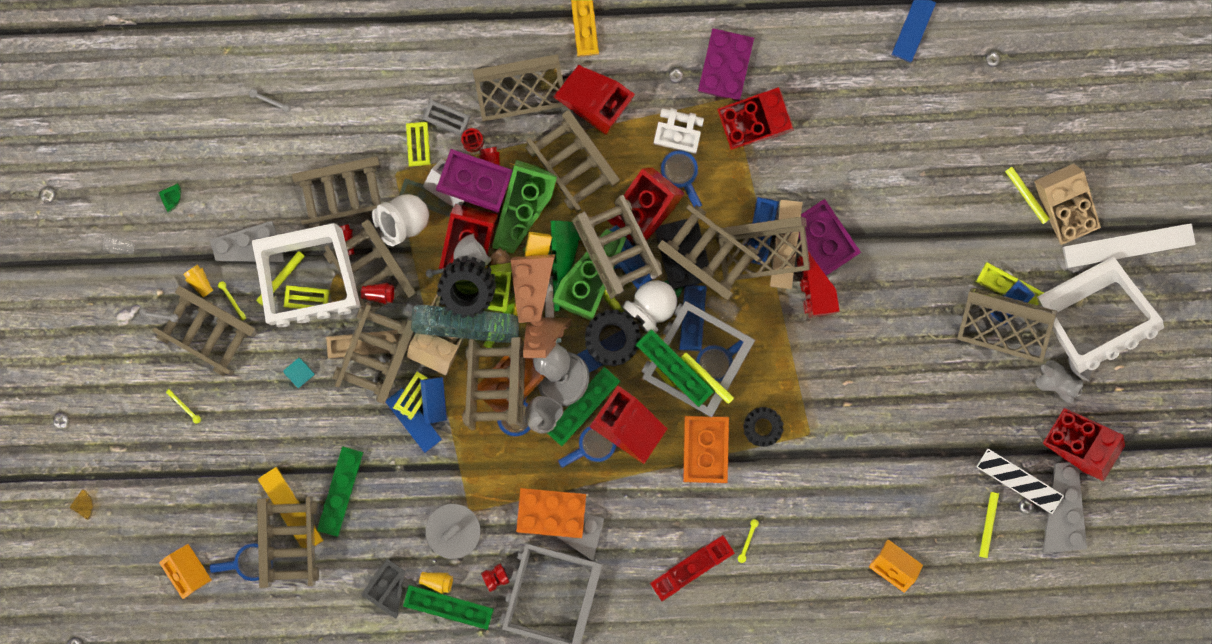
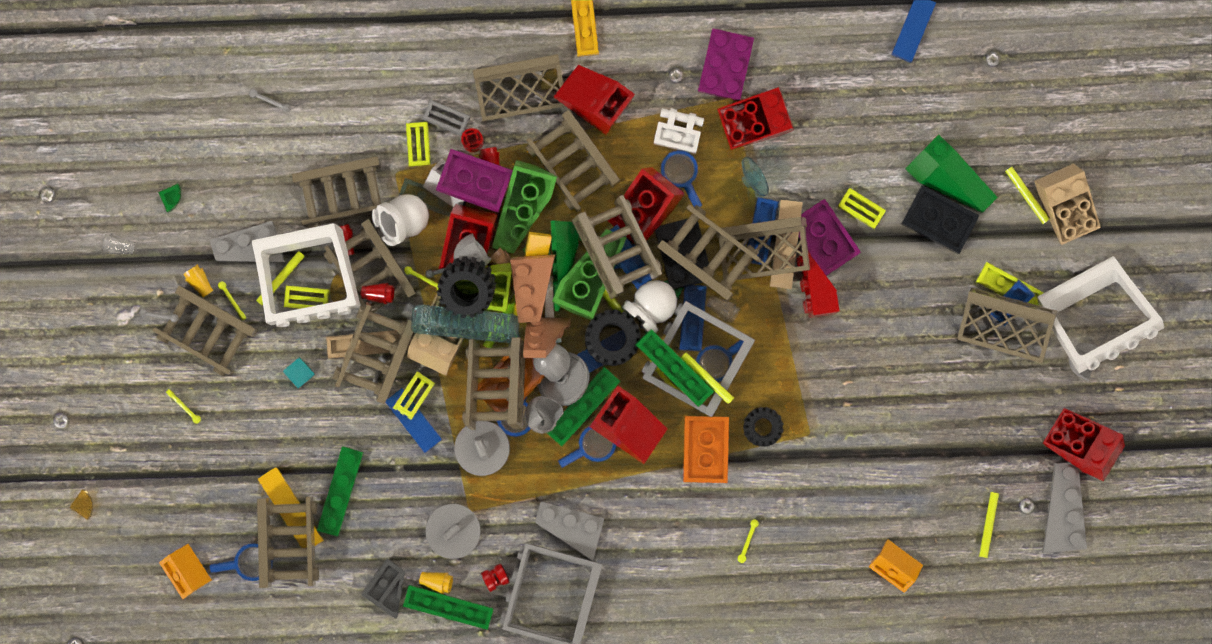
(408, 270): none -> neon yellow hinge
(433, 400): blue tile -> none
(482, 449): none -> light grey shield
(551, 513): orange plate -> none
(692, 567): red slope -> none
(754, 177): none -> clear light blue dish
(841, 205): none -> neon yellow tile
(940, 219): none -> black plate
(949, 174): none -> green wedge
(1020, 481): tile -> none
(1057, 380): light grey animal -> none
(1129, 245): white tile -> none

